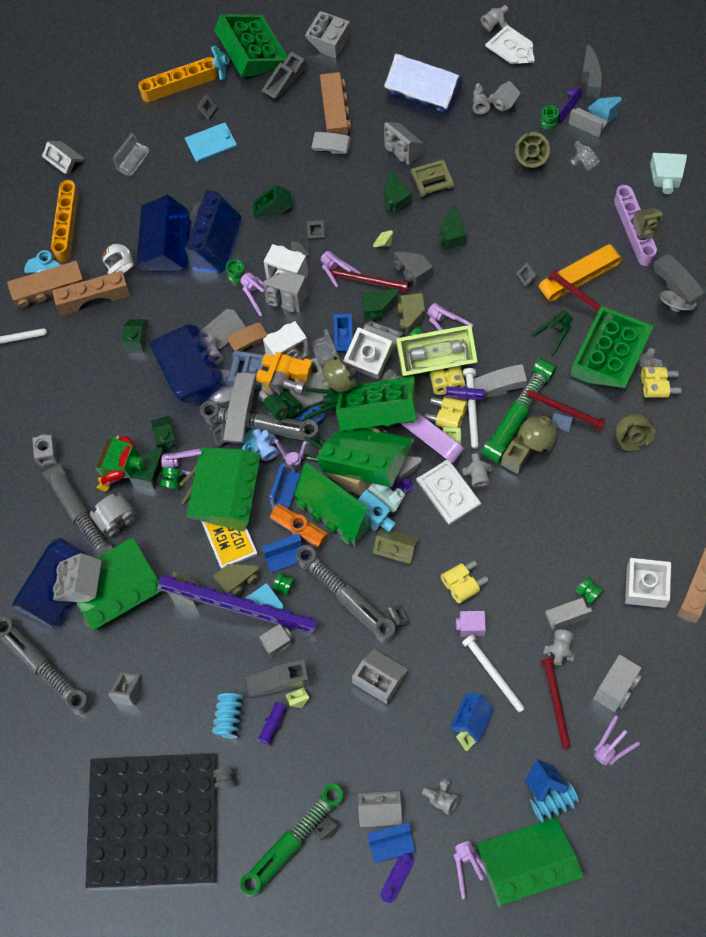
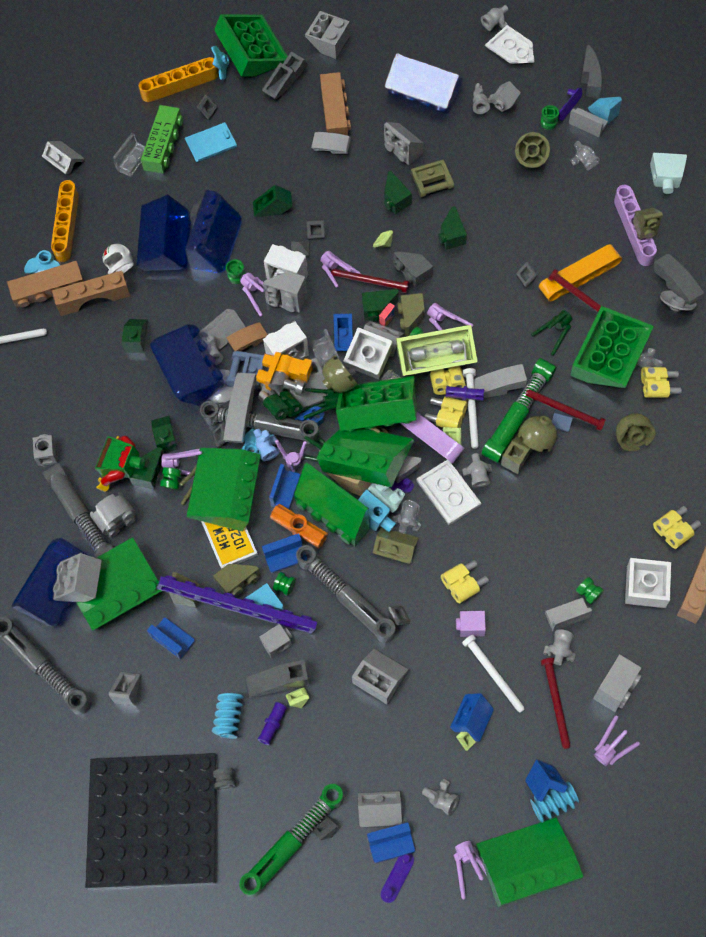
(161, 139): none -> bright green brick
(171, 637): none -> blue panel
(387, 314): none -> coral tile
(407, 516): none -> clear piece
(674, 529): none -> light yellow piece

